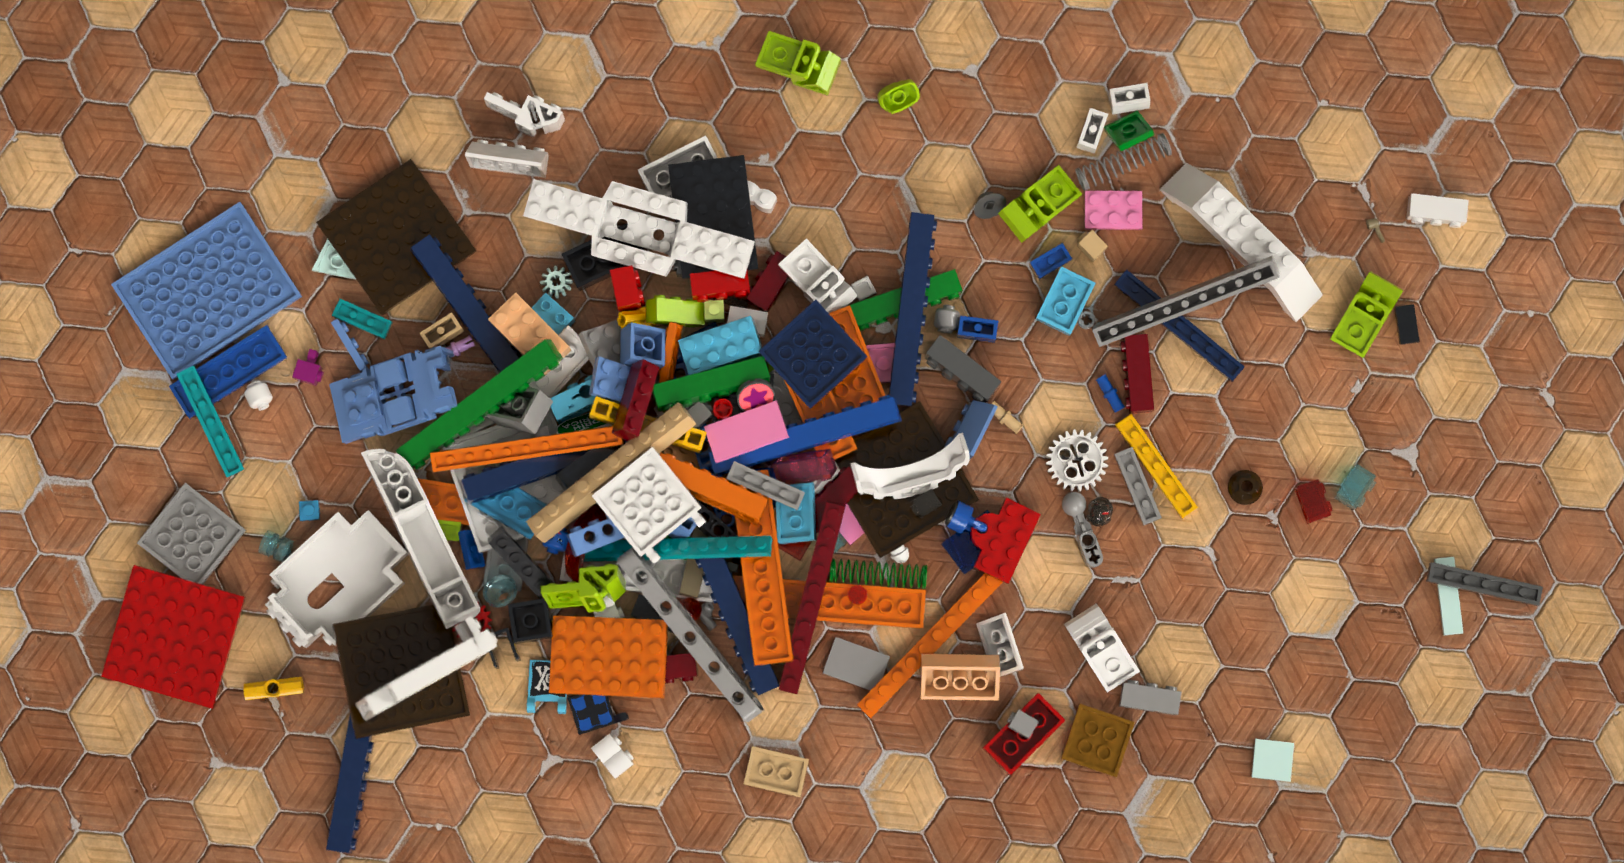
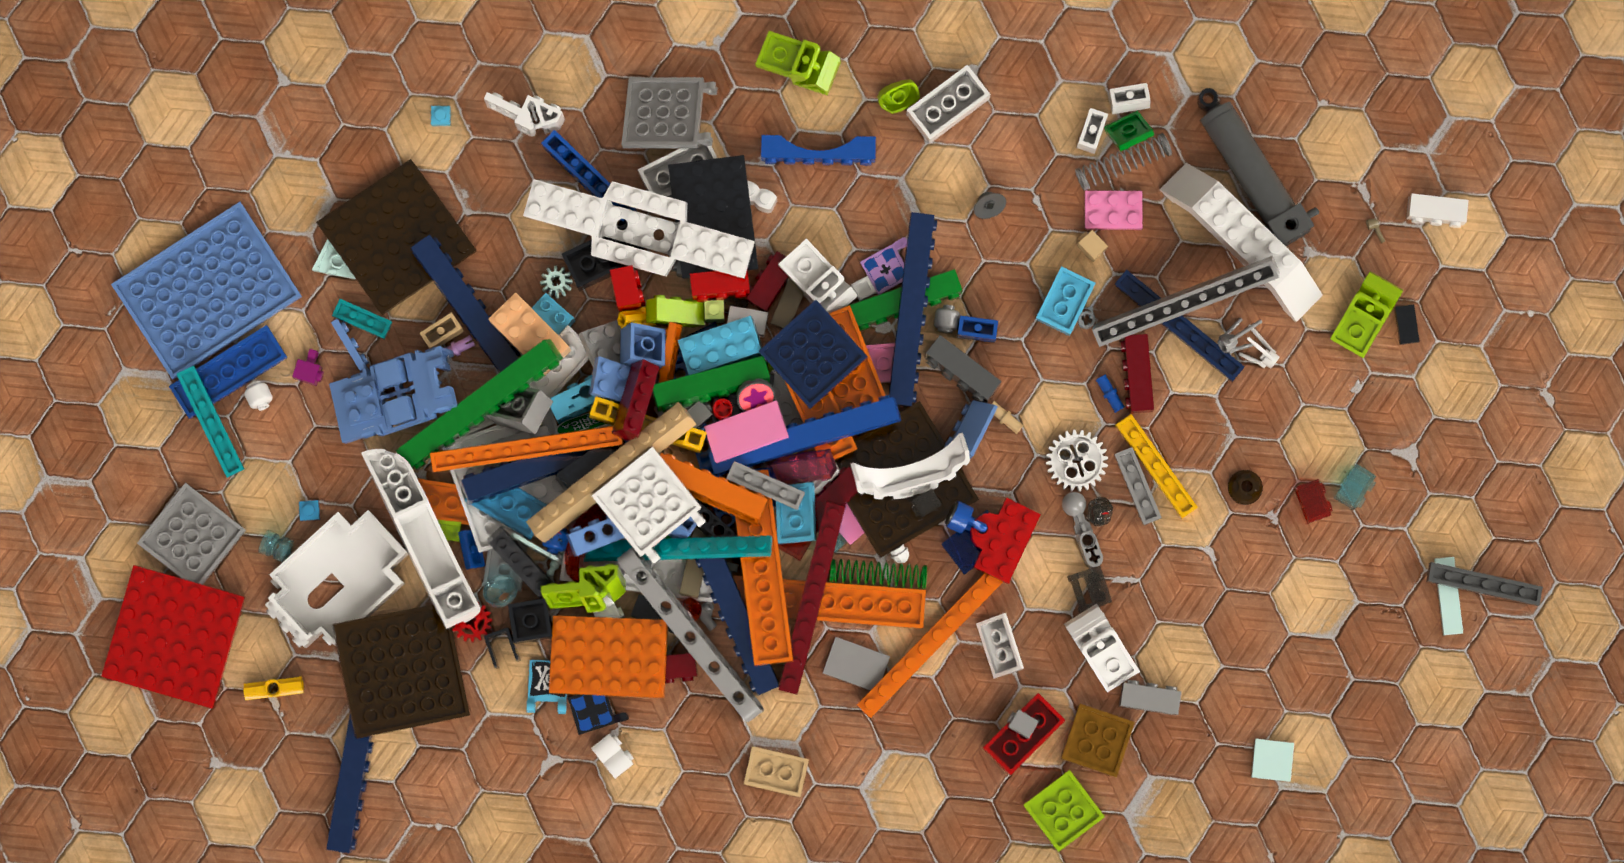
(440, 116): none -> medium azure plate
(473, 646): white panel -> none
(507, 159): white slope -> none
(556, 560): none -> light aqua piece
(578, 167): none -> blue brick
(665, 112): none -> light grey plate
(788, 305): none -> dark tan tile
(857, 594): clear red plate -> none
(859, 150): none -> blue arch
(885, 267): none -> lavender flag
(948, 104): none -> white brick
(960, 677): light nougat brick -> none
(1040, 203): lime piece -> none
(1050, 261): blue plate -> none
(1063, 811): none -> lime plate
(1095, 585): none -> clear smoke plate
(1228, 342): none -> light grey plant
(1254, 171): none -> dark grey piece
(1268, 356): none -> white plant

